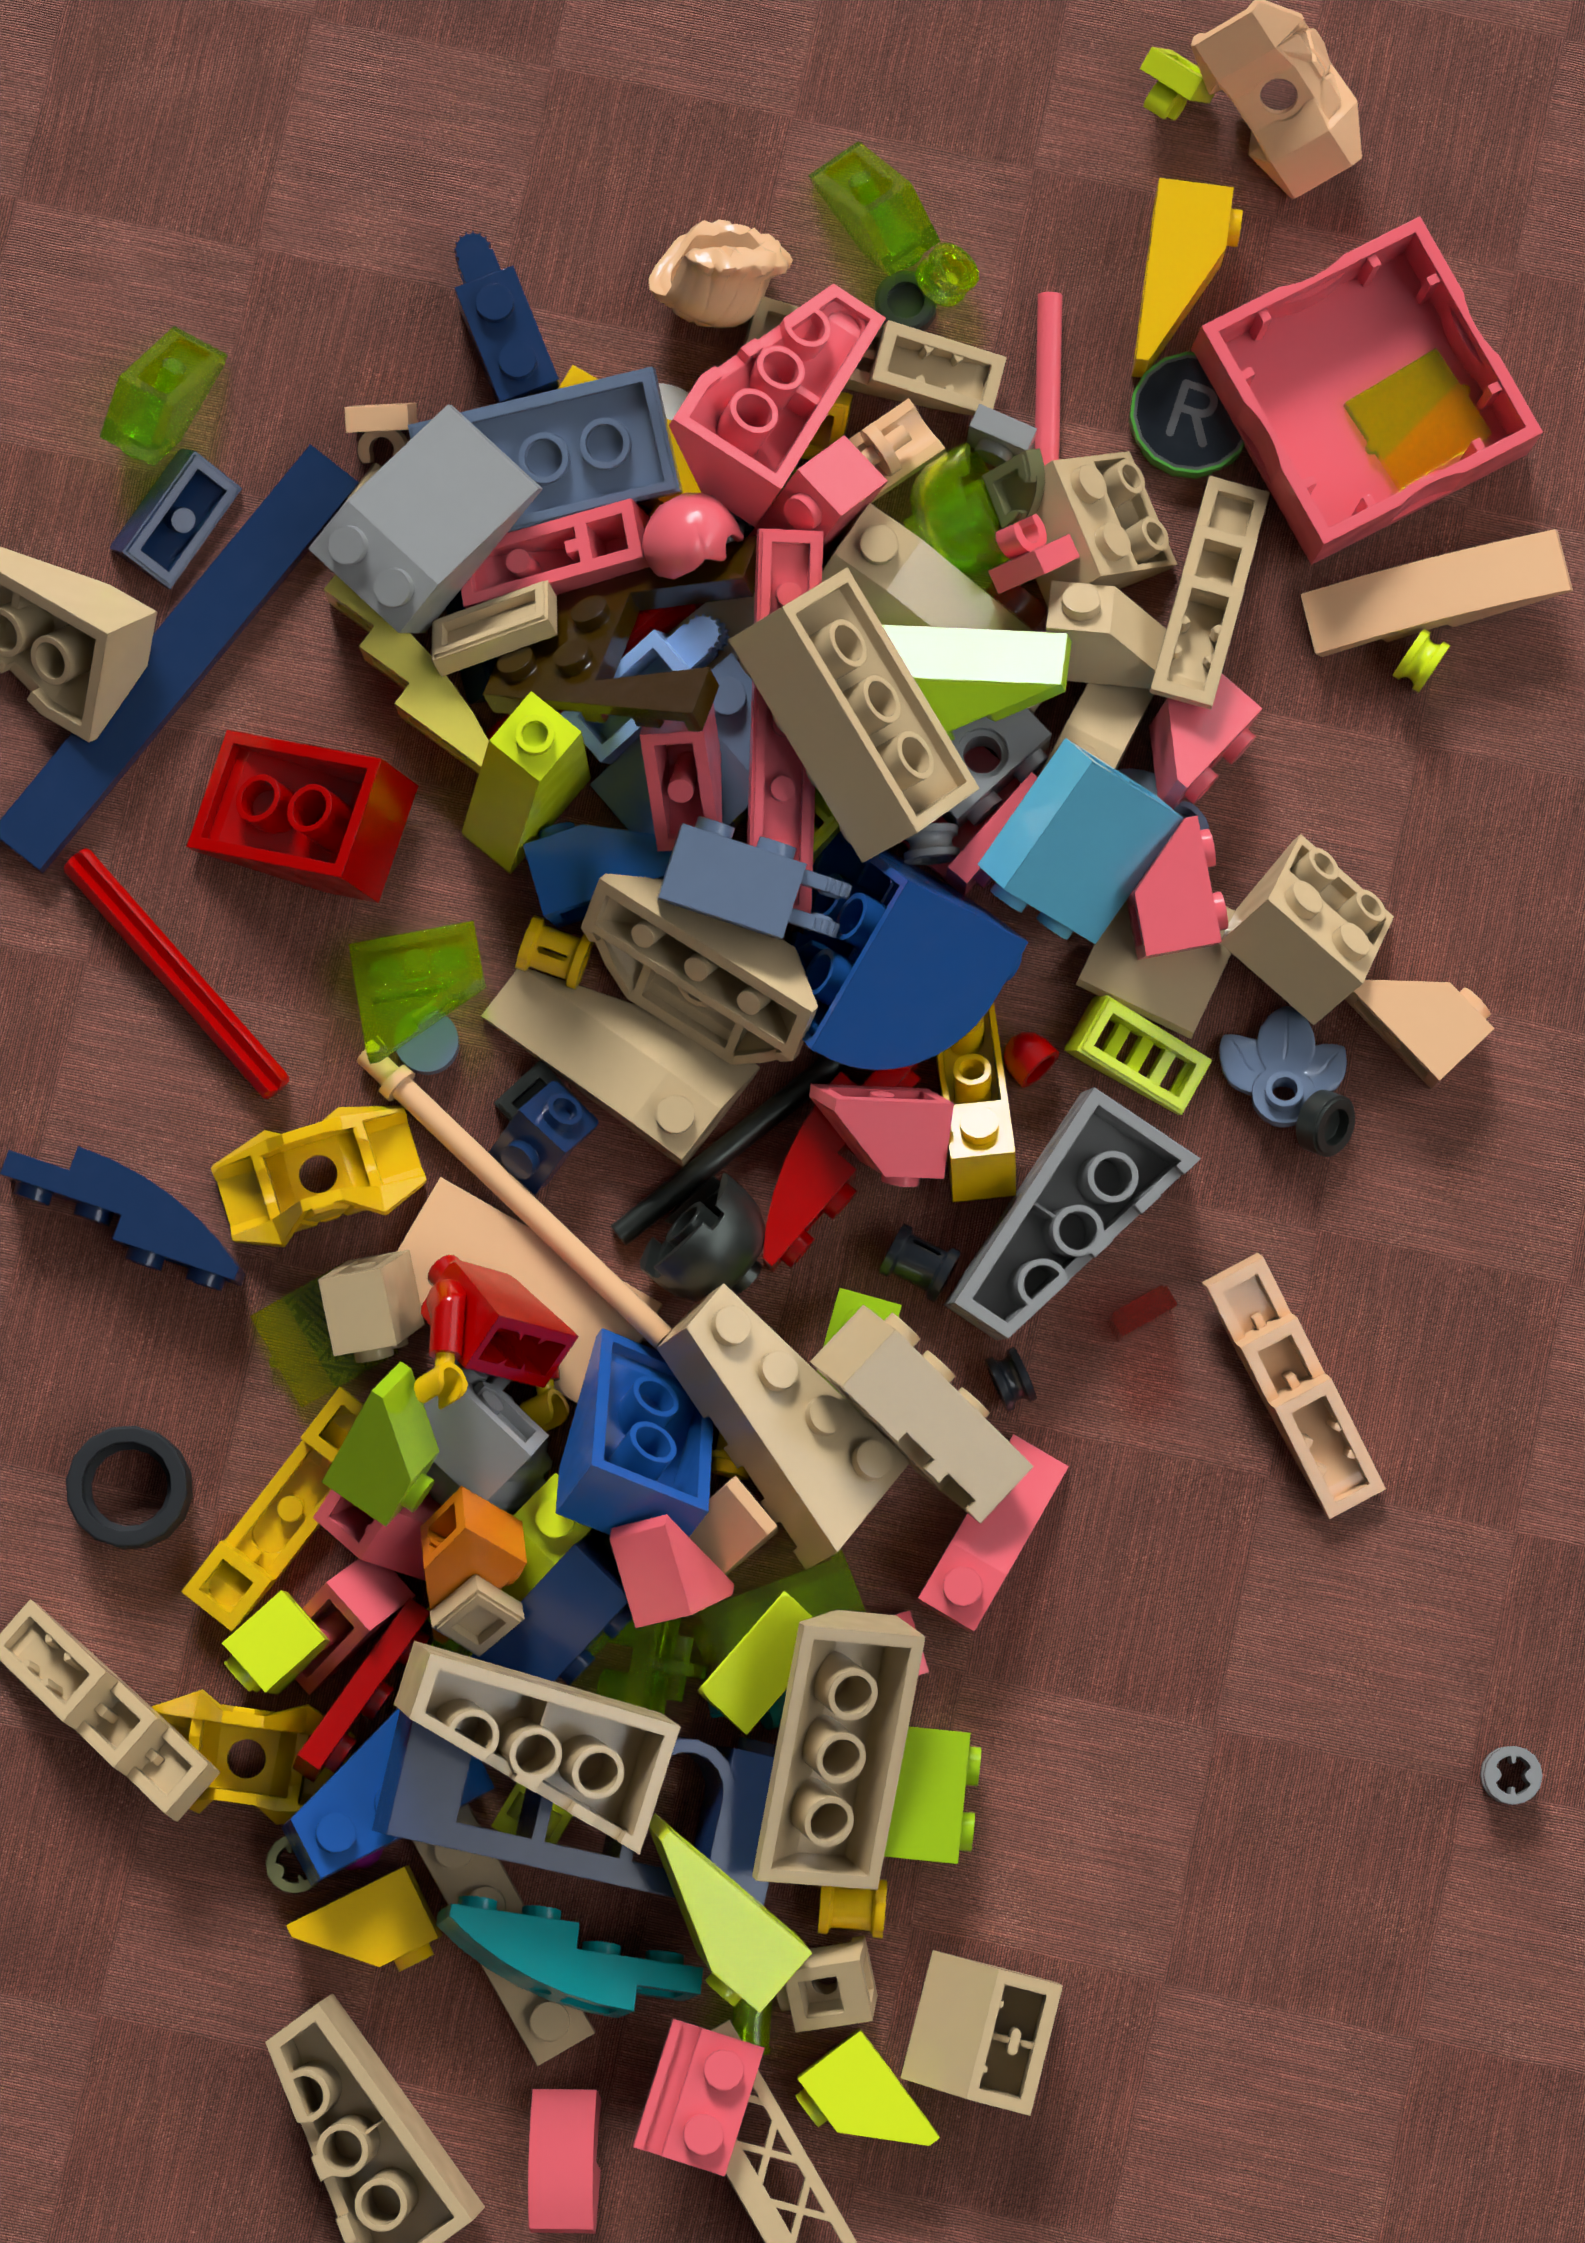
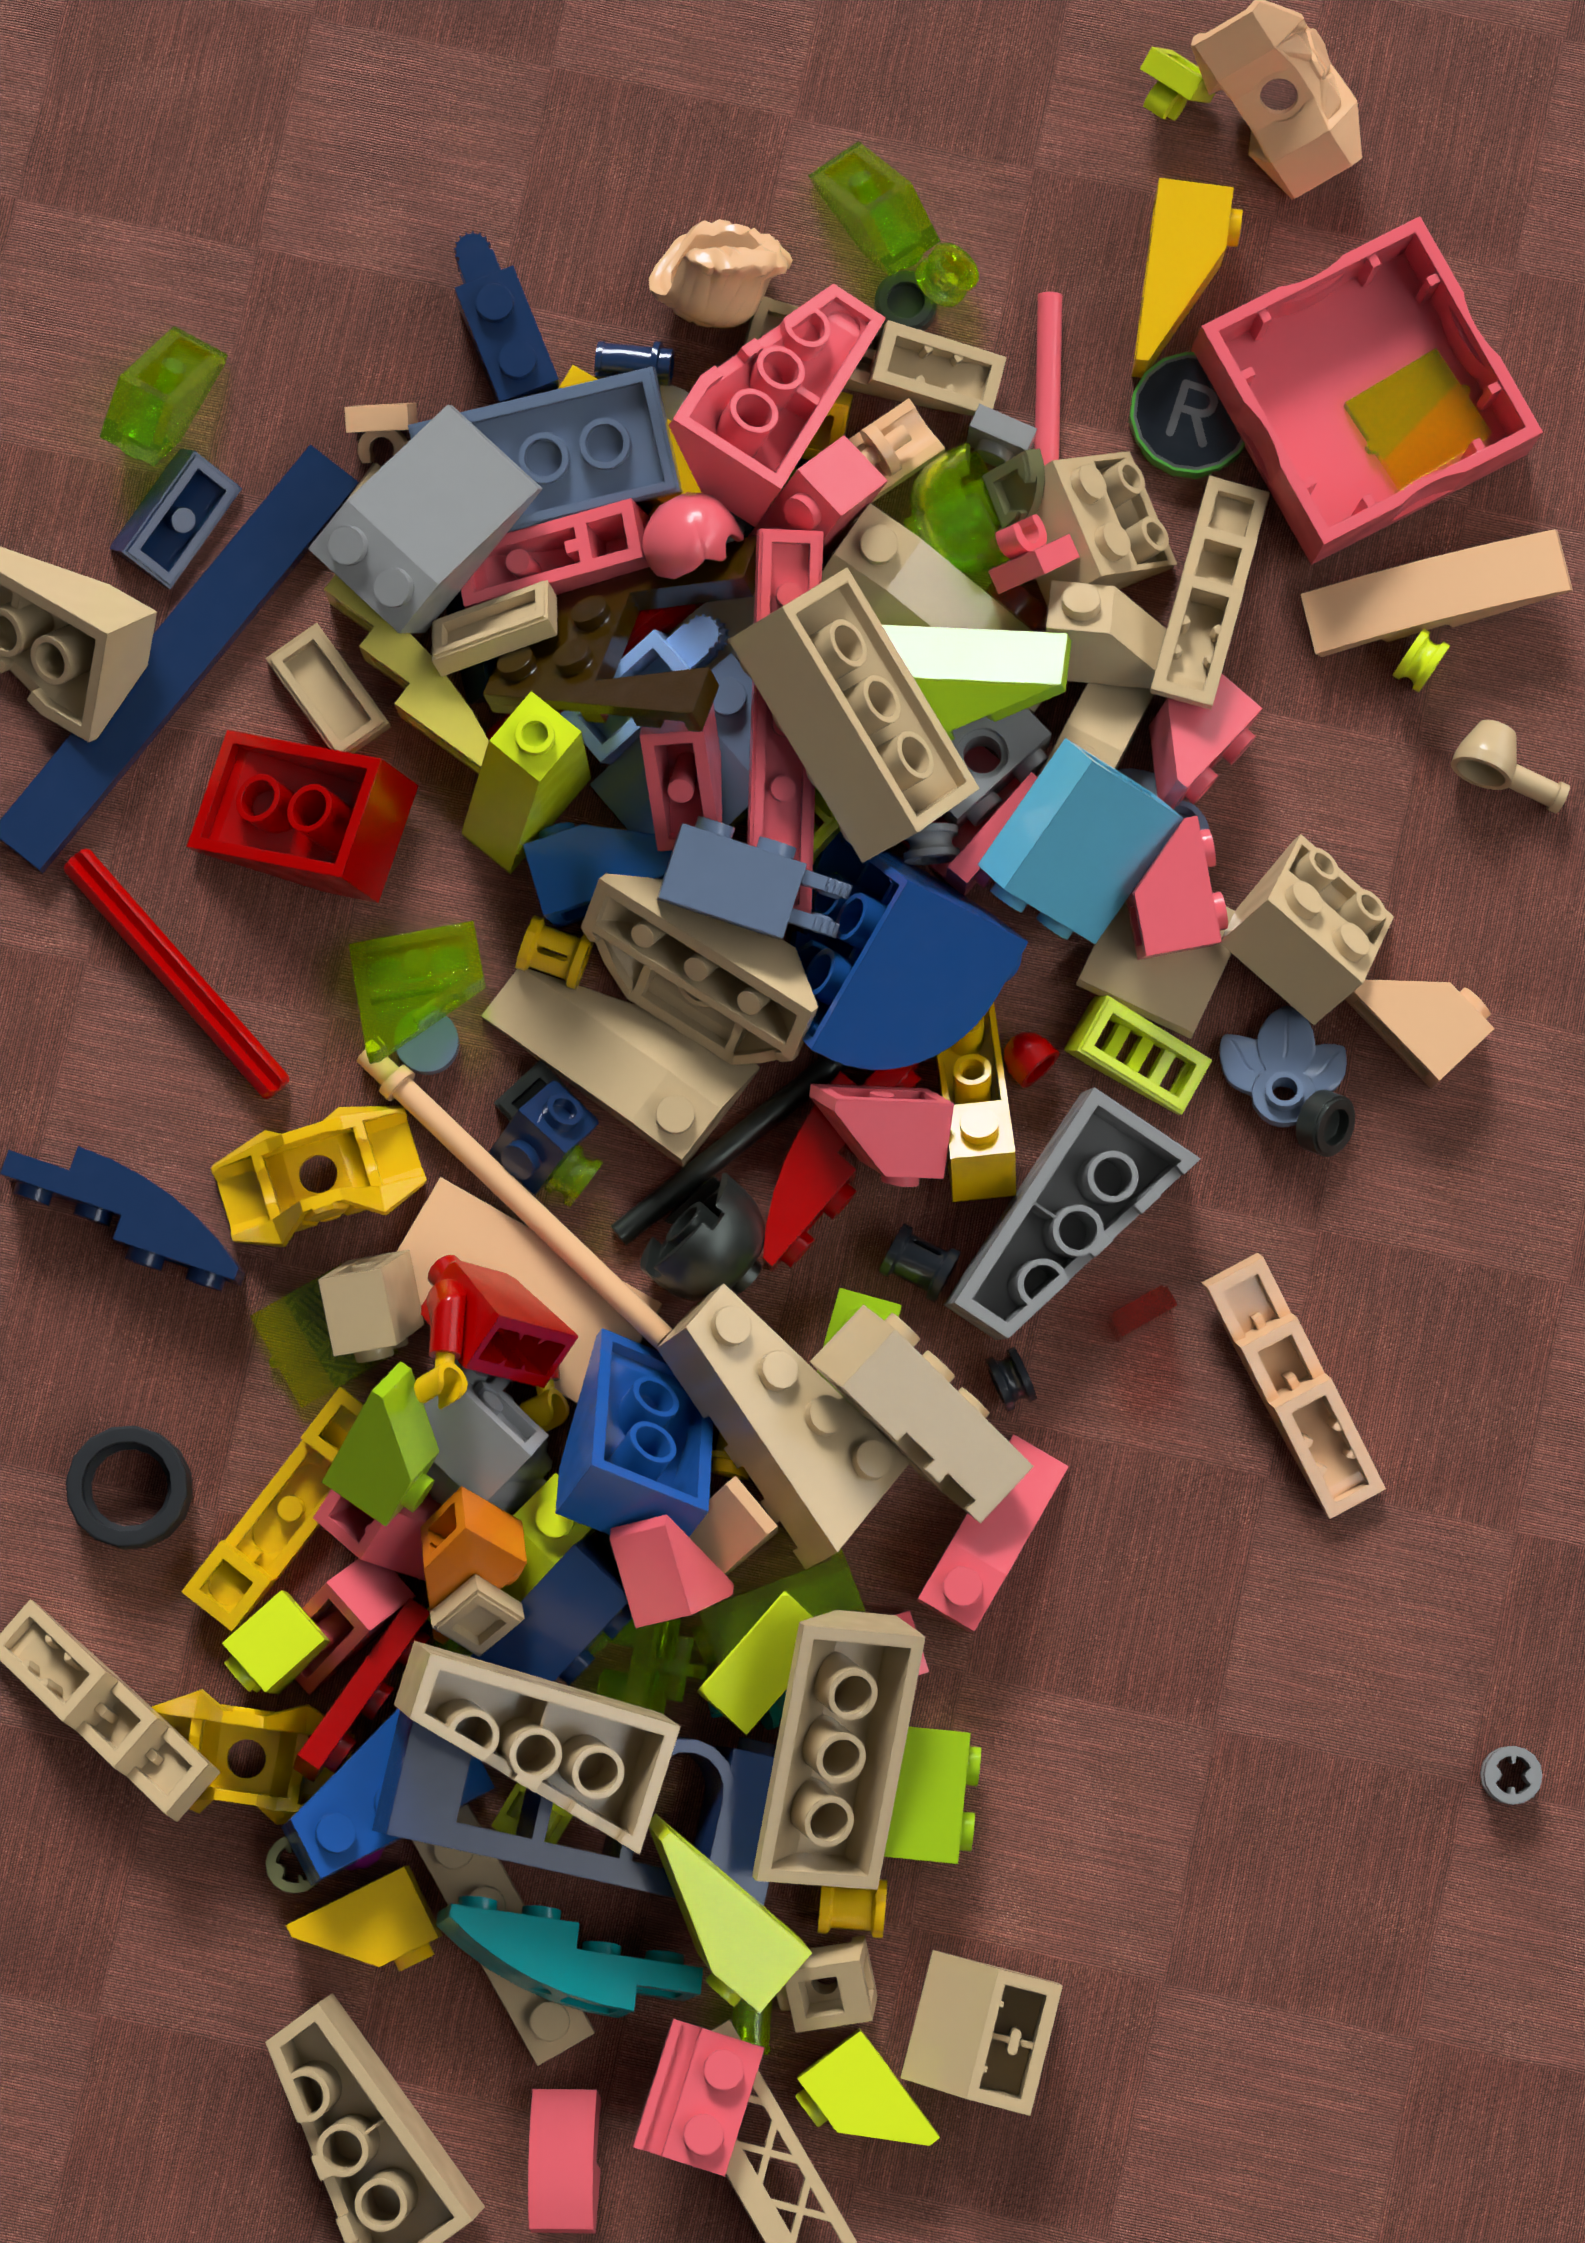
(328, 691): none -> tan tile
(573, 1175): none -> clear neon green bush
(621, 358): none -> dark blue pin
(1490, 761): none -> tan bar

